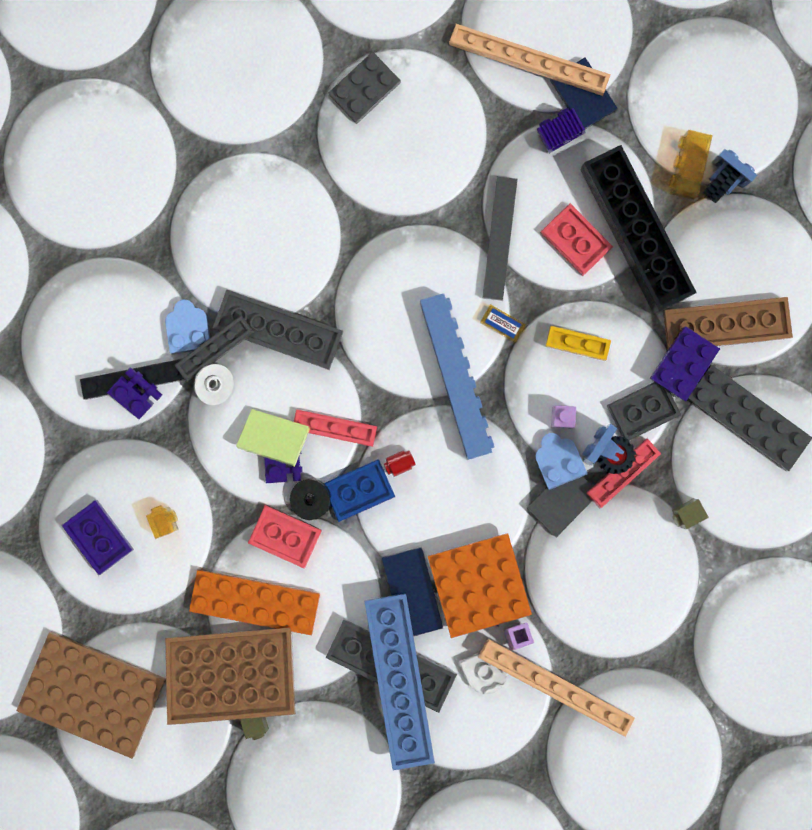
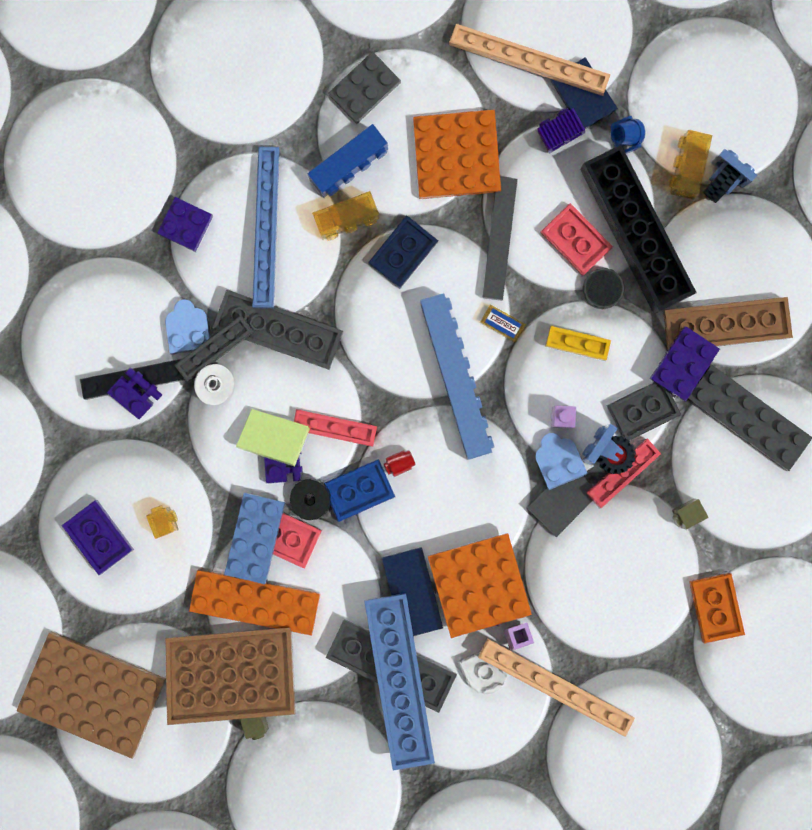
(185, 224): none -> dark purple plate
(254, 538): none -> medium blue plate
(266, 227): none -> medium blue tile
(346, 216): none -> clear yellow brick
(348, 161): none -> blue brick
(403, 252): none -> dark blue tile
(457, 154): none -> orange plate
(603, 288): none -> tile
(628, 132): none -> blue piece
(717, 608): none -> orange tile

